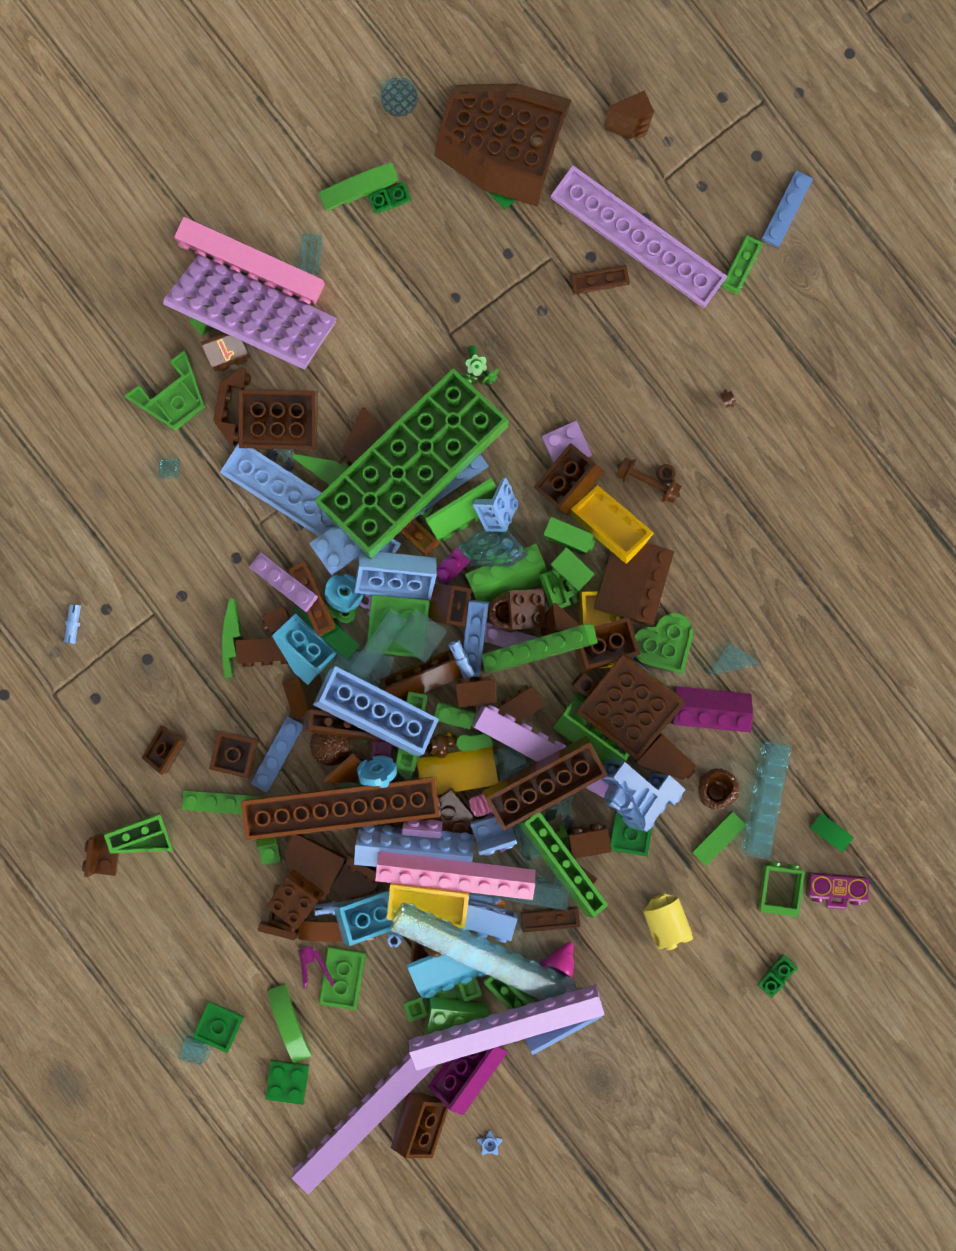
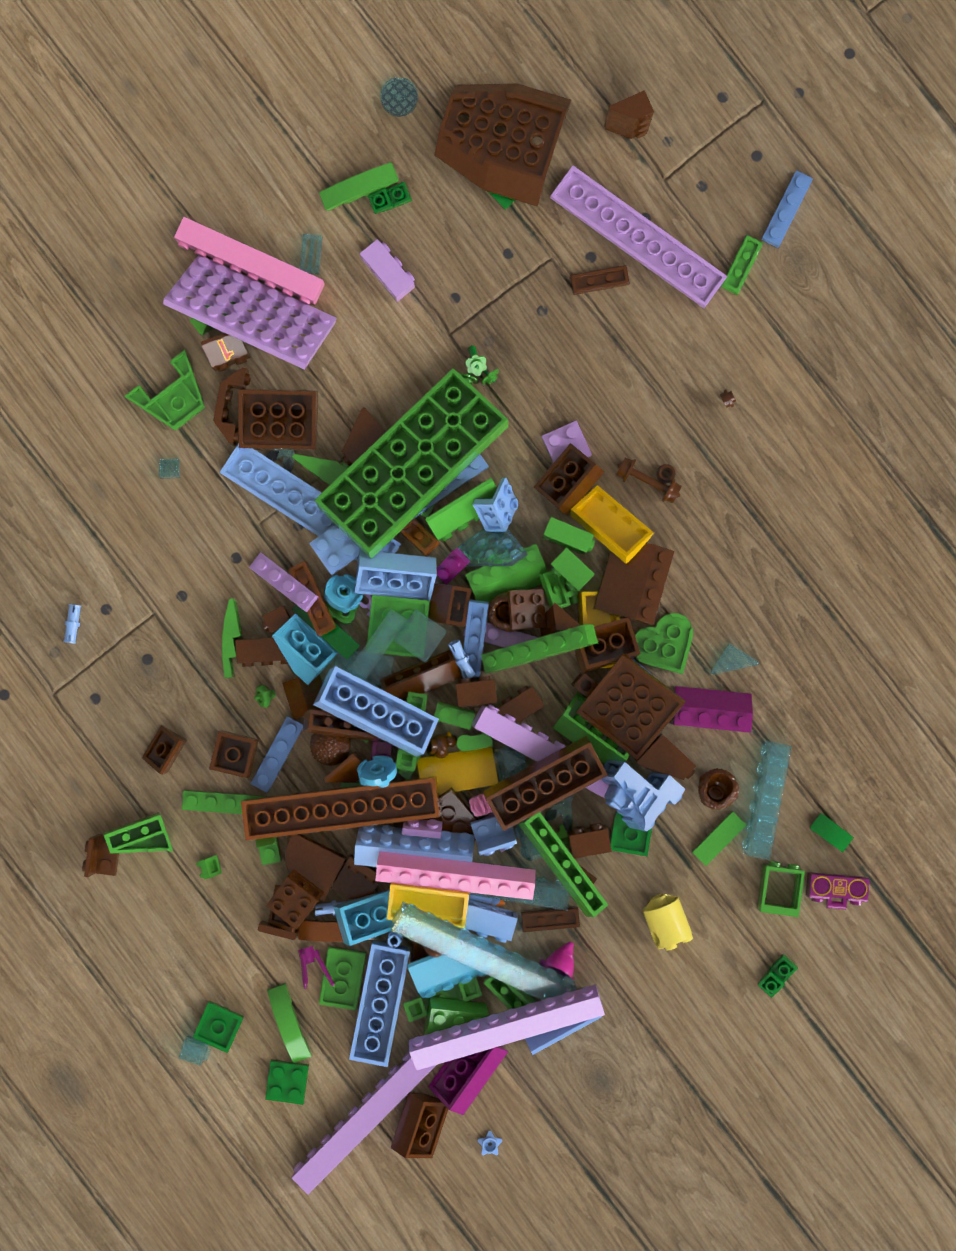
(210, 867): none -> bright green tile
(264, 695): none -> bright green piece
(379, 1003): none -> light blue brick
(388, 269): none -> lavender brick

